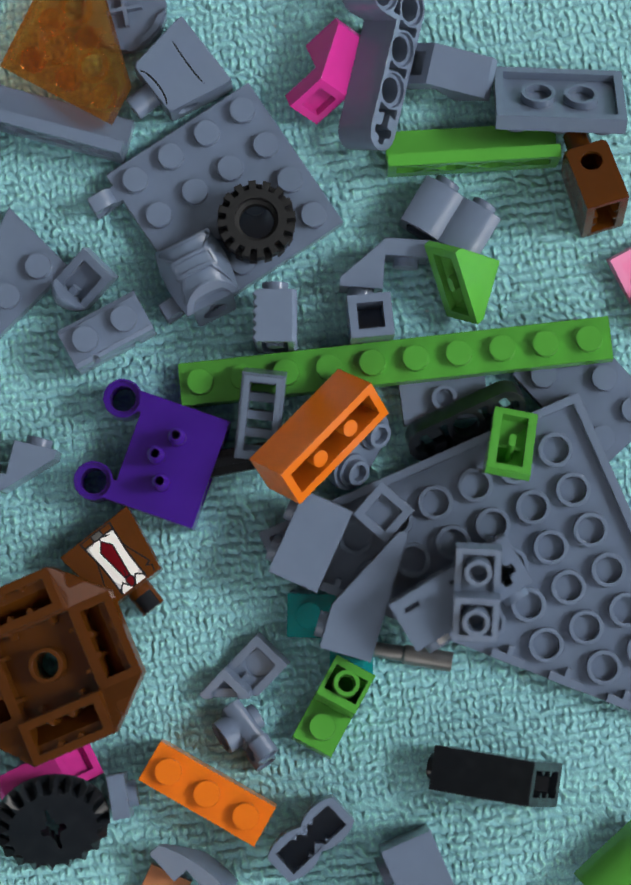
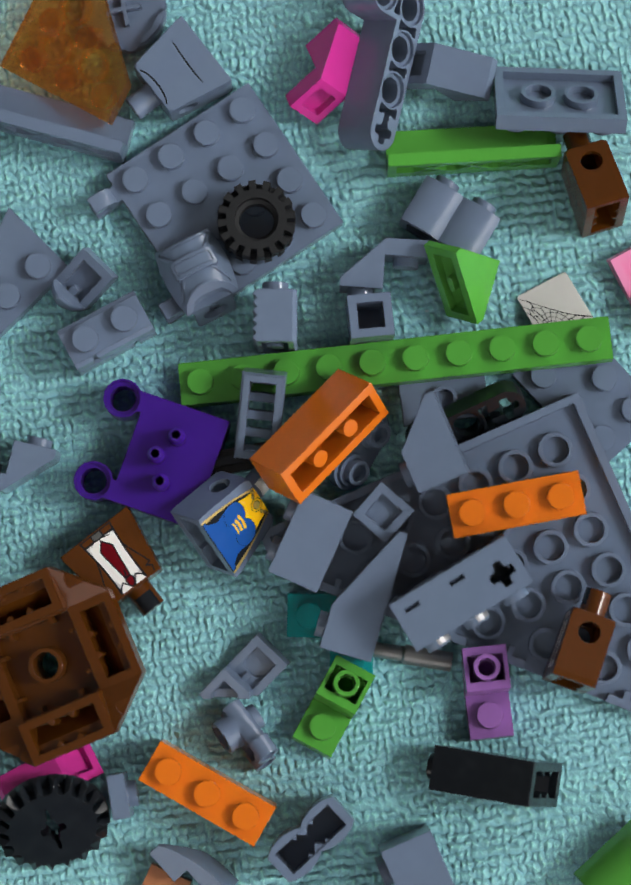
(226, 519): none -> torso
(431, 448): none -> sand blue slope
(476, 592): sand blue slope -> none
(487, 692): none -> medium lavender slope
(511, 444): bright green slope -> none
(515, 504): none -> orange brick
(554, 301): none -> white sticker
(573, 661): none -> reddish brown torso

